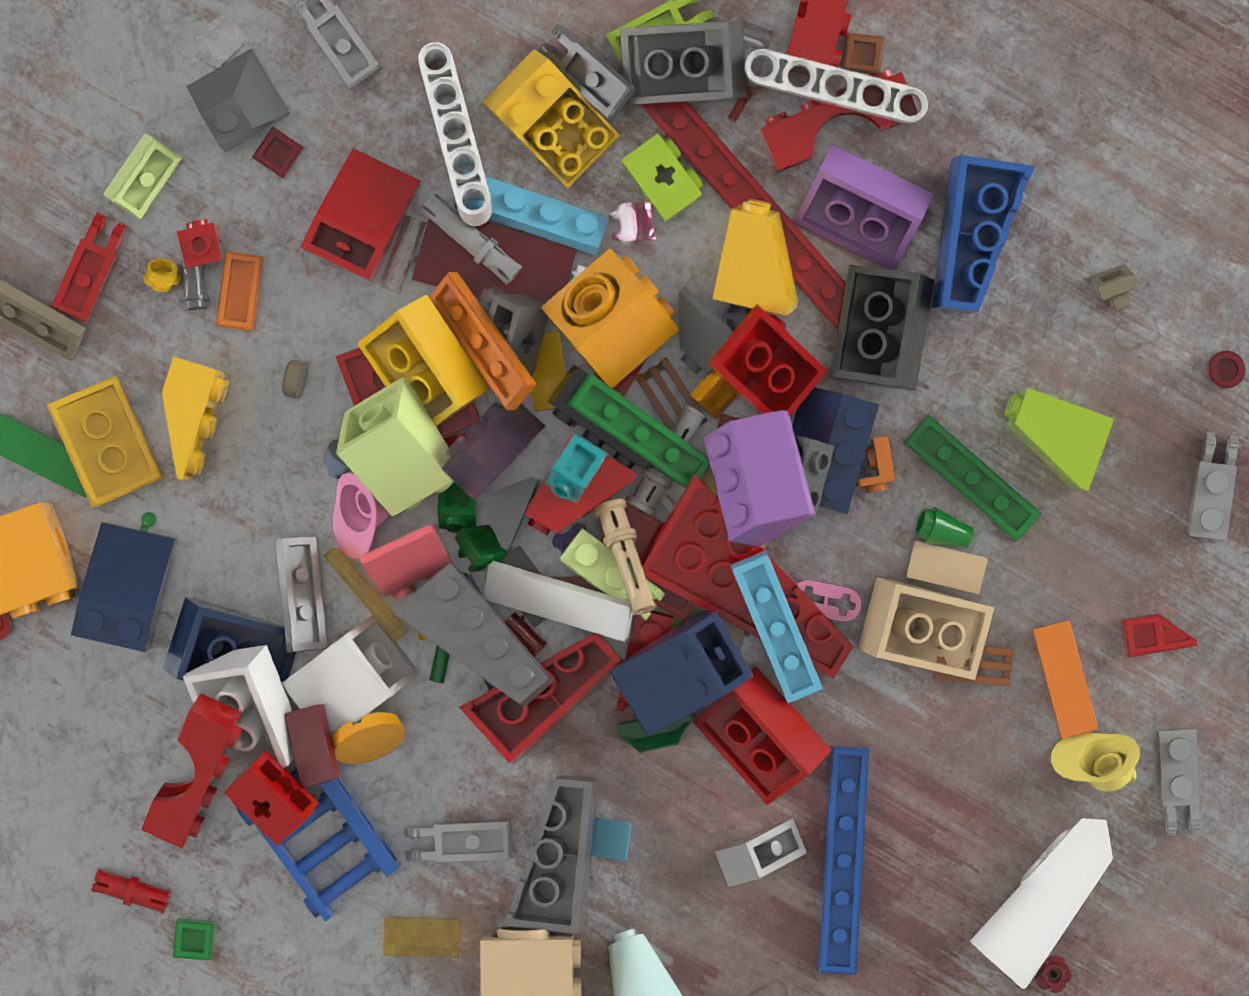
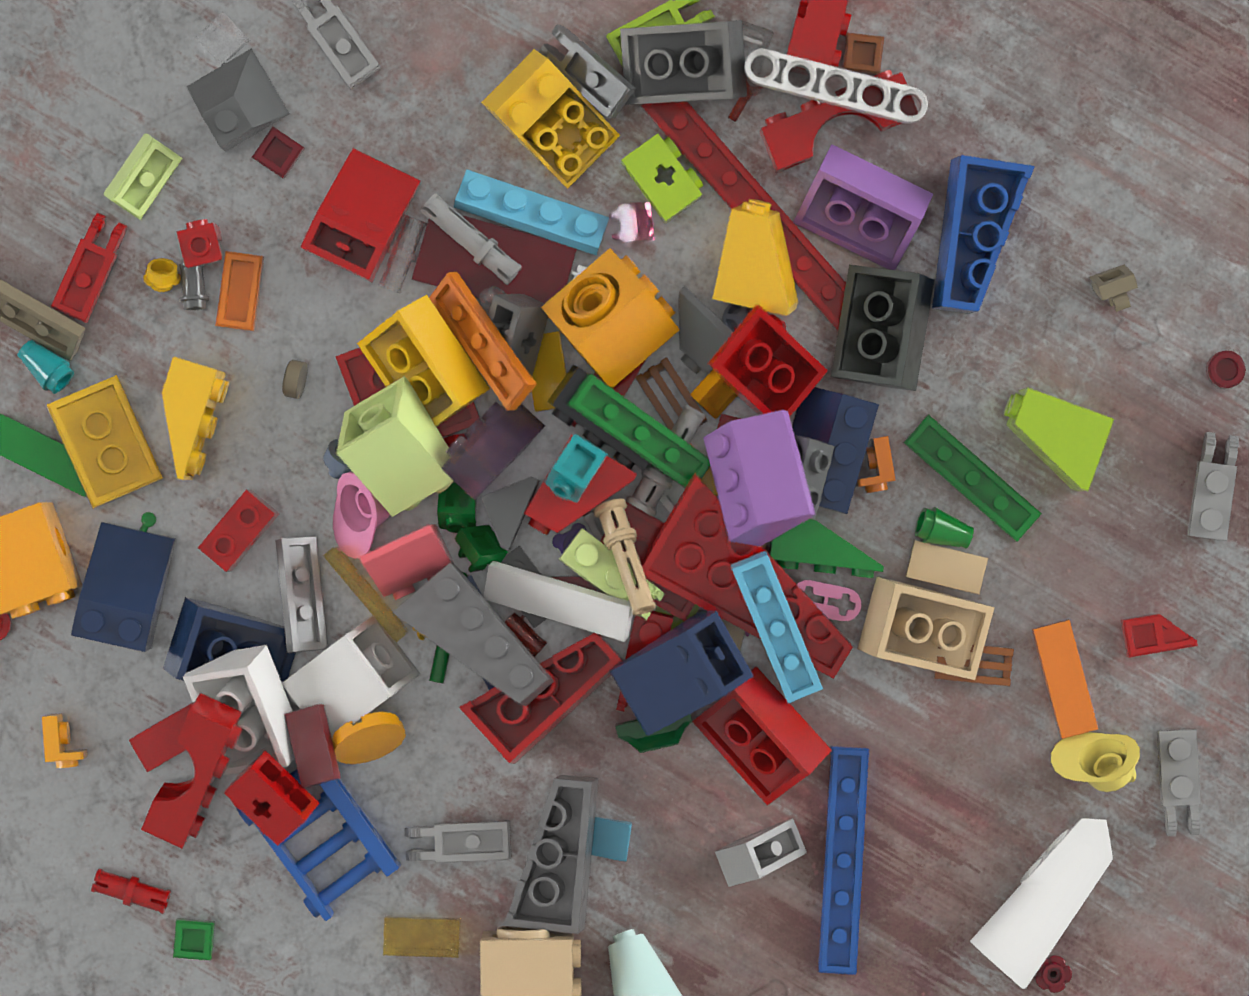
(46, 367): none -> teal cone
(55, 736): none -> light orange bracket
(160, 741): none -> red slope
(238, 530): none -> red brick
(451, 117): white beam -> none
(820, 546): none -> green slope

